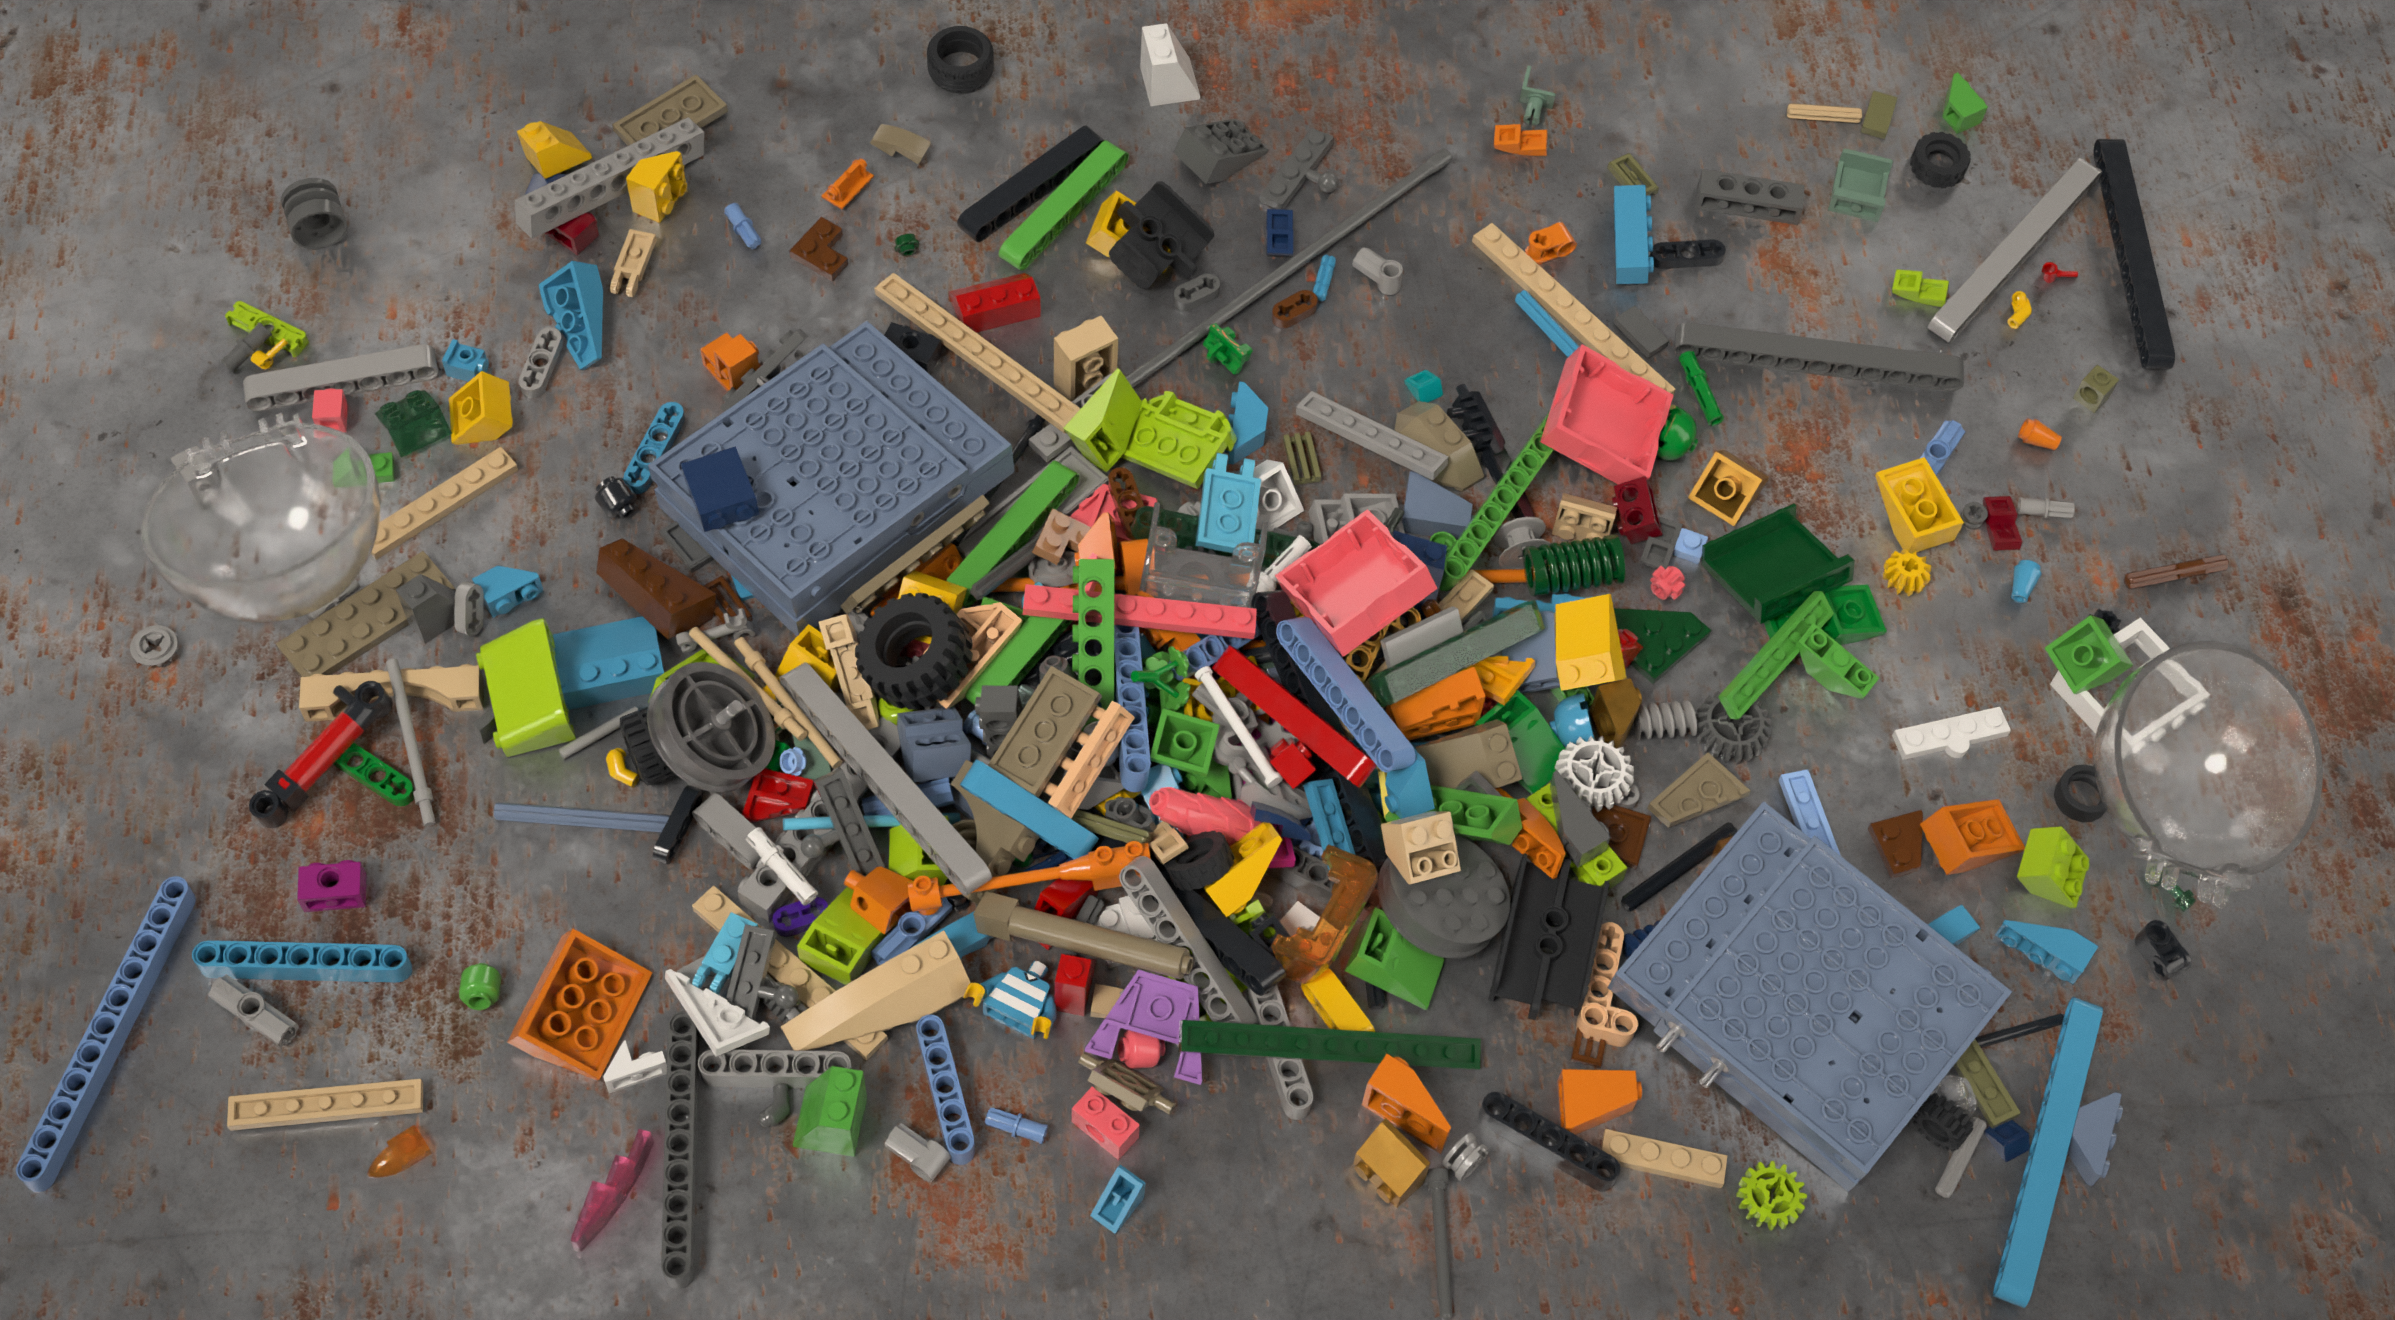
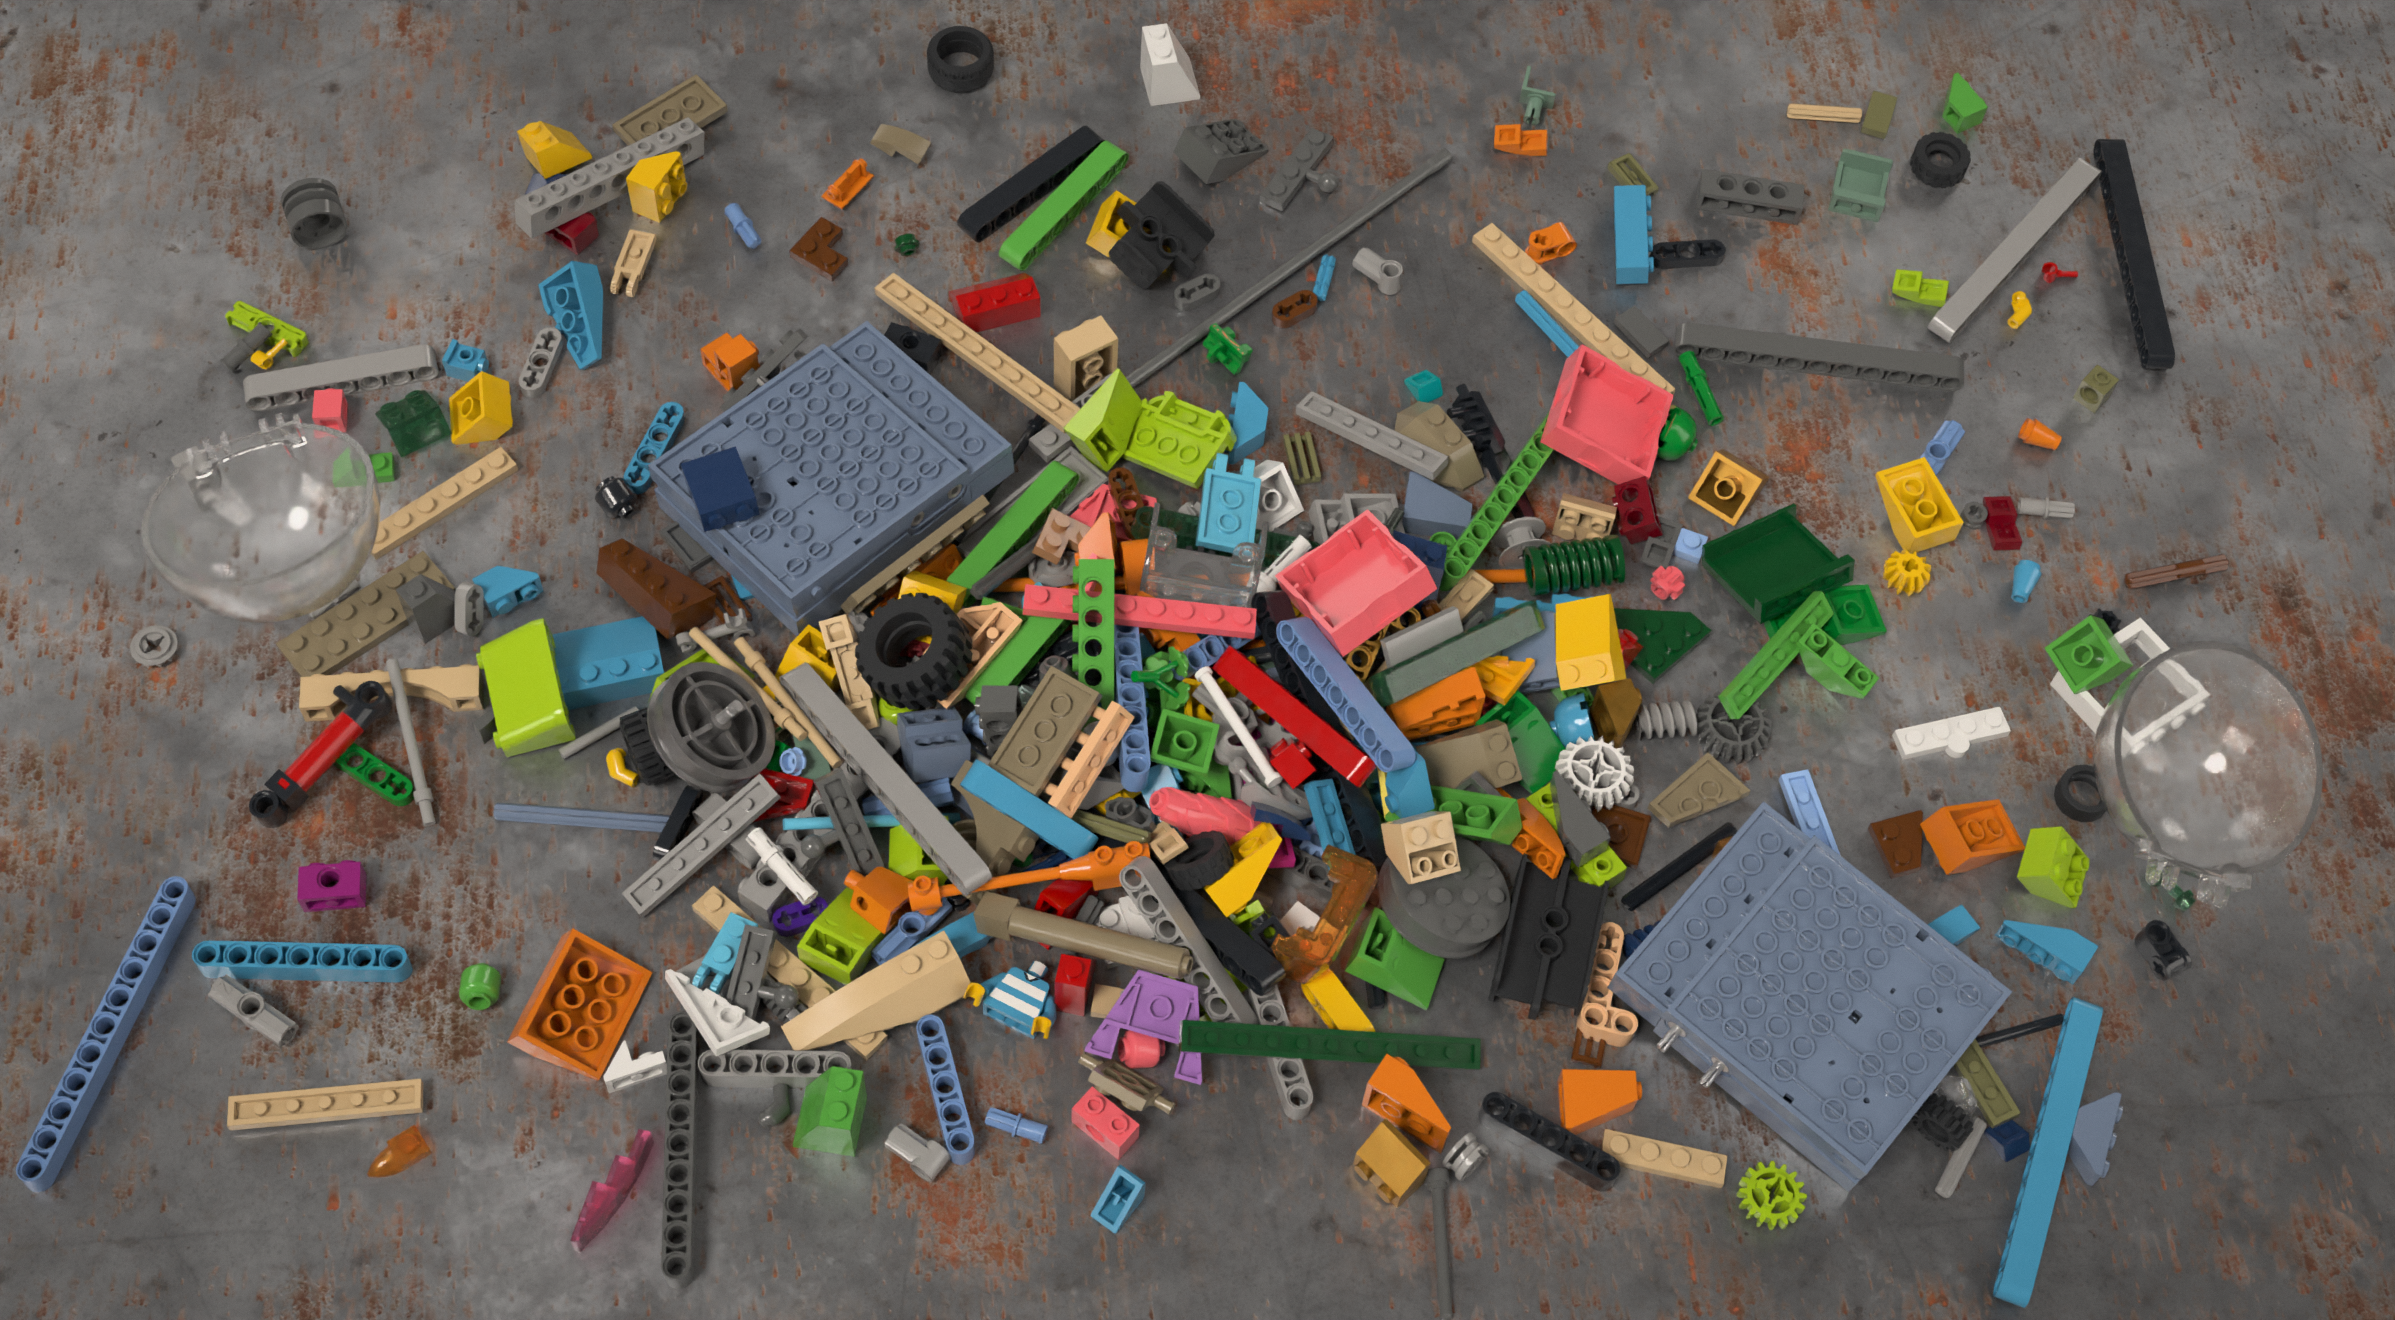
(701, 845): none -> light grey plate
(1279, 232): dark blue slope -> none

